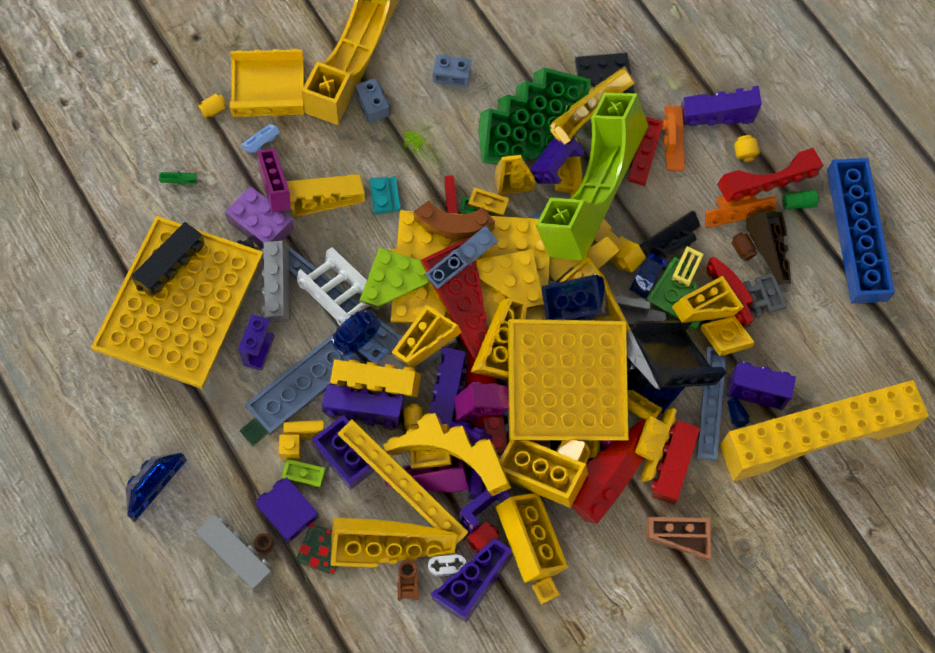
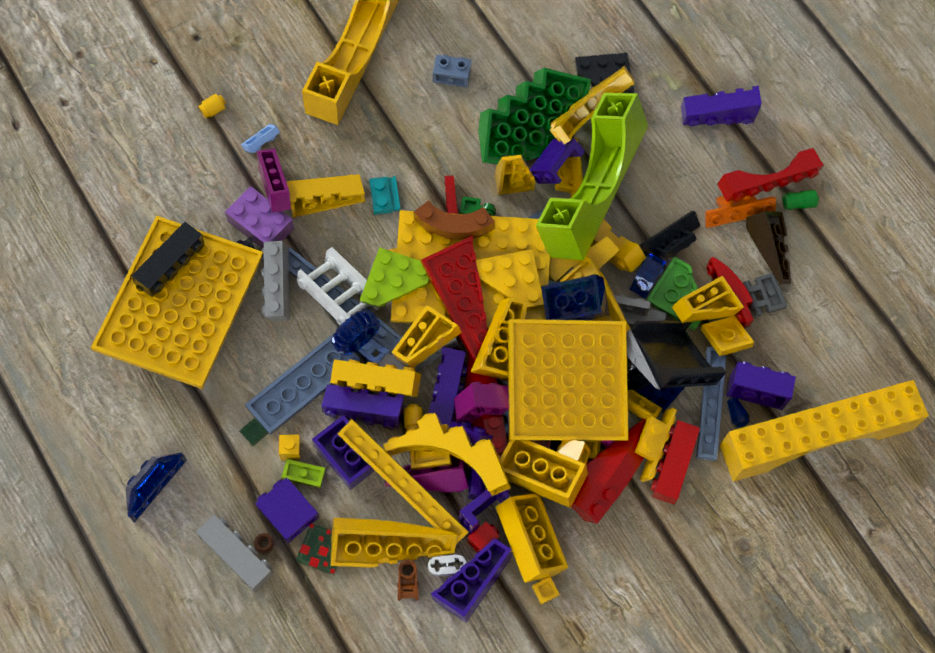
(179, 178): green axle -> none
(256, 342): dark purple panel -> none
(267, 83): yellow panel -> none
(306, 429): yellow brick -> none
(372, 100): sand blue brick -> none
(415, 138): clear neon green tile -> none
(461, 258): sand blue slope -> none
(491, 202): yellow panel -> none
(645, 152): red plate -> none
(673, 138): orange bracket -> none
(681, 279): light yellow tile -> none
(682, 534): nougat wedge -> none
(744, 246): reddish brown brick -> none
(746, 148): yellow head -> none
(860, 231): blue brick -> none

